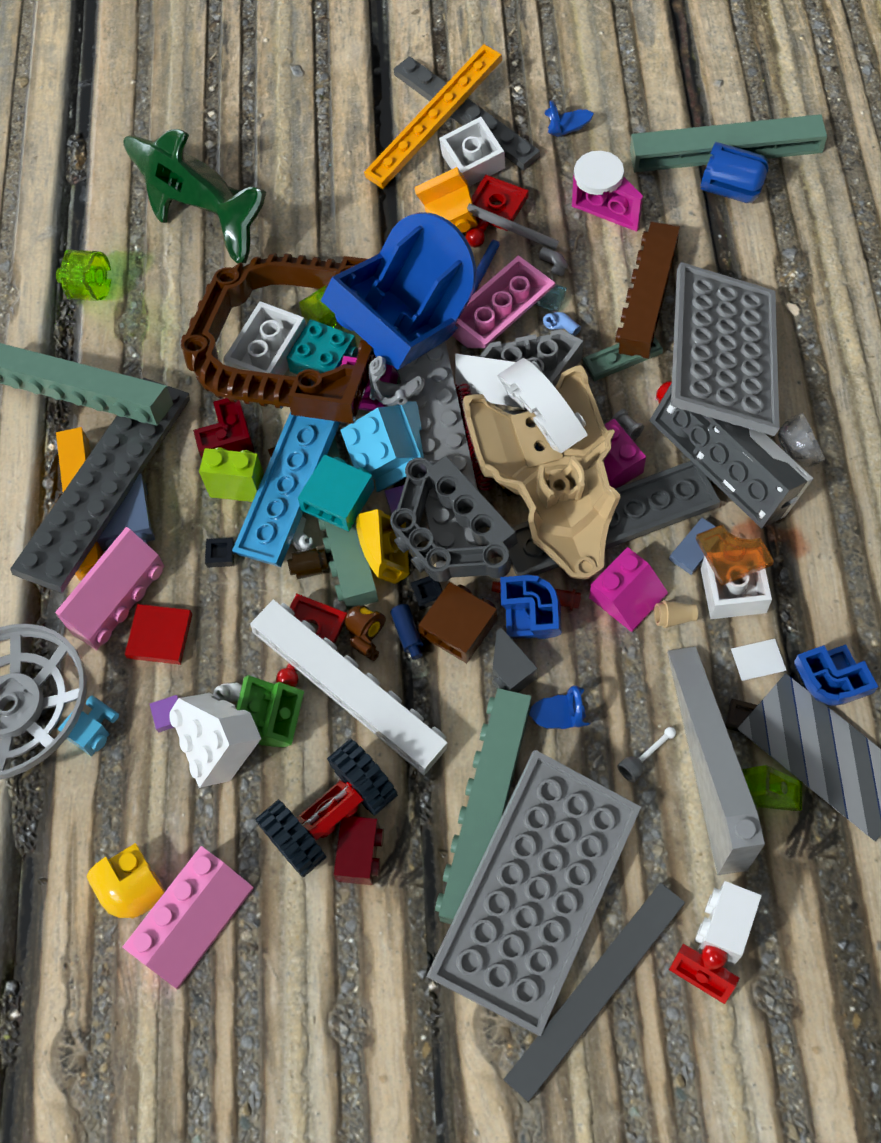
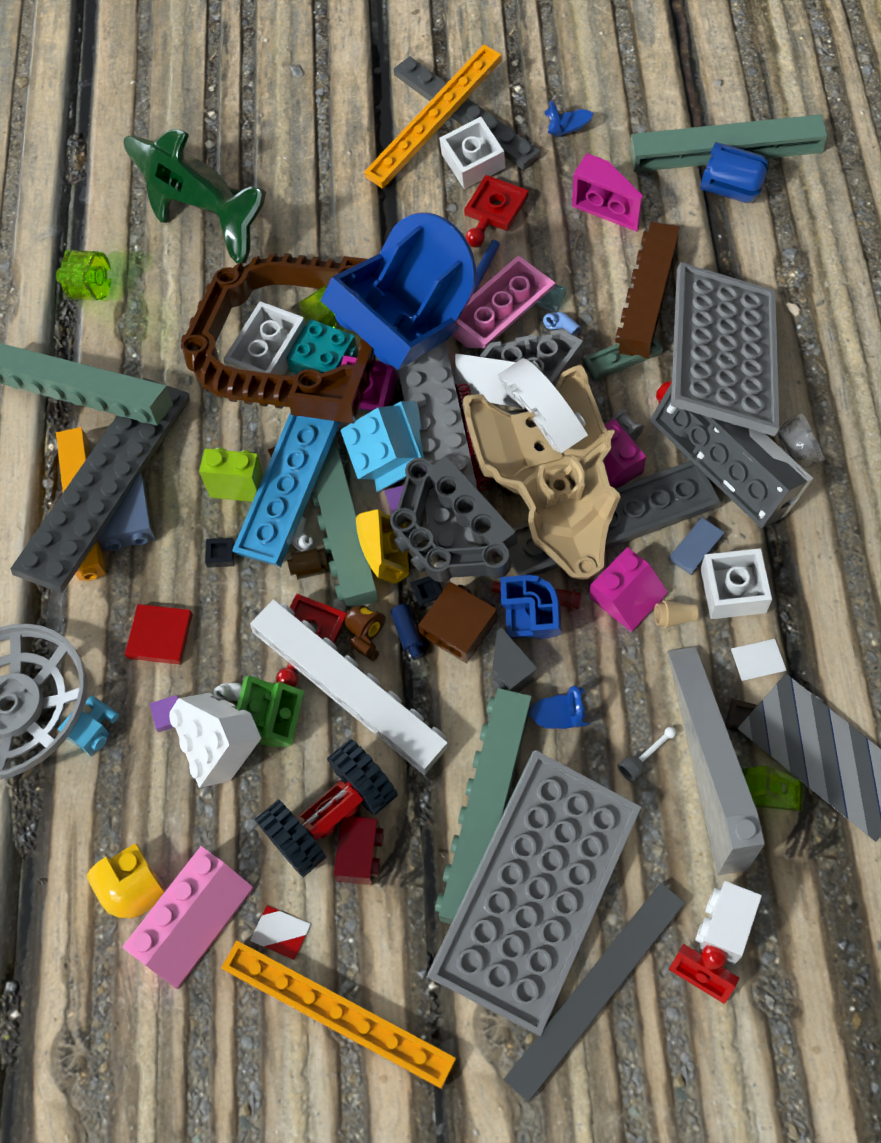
(110, 589): bright pink slope -> none
(229, 432): dark red panel -> none
(280, 932): none -> white sticker
(336, 492): teal brick -> none
(339, 1014): none -> light orange plate
(385, 391): light grey helmet -> none
(448, 197): light orange panel -> none
(513, 227): light grey bar -> none
(555, 258): light grey arm -> none
(598, 172): white tile -> none
(732, 556): clear orange tile -> none
(834, 675): blue brick -> none

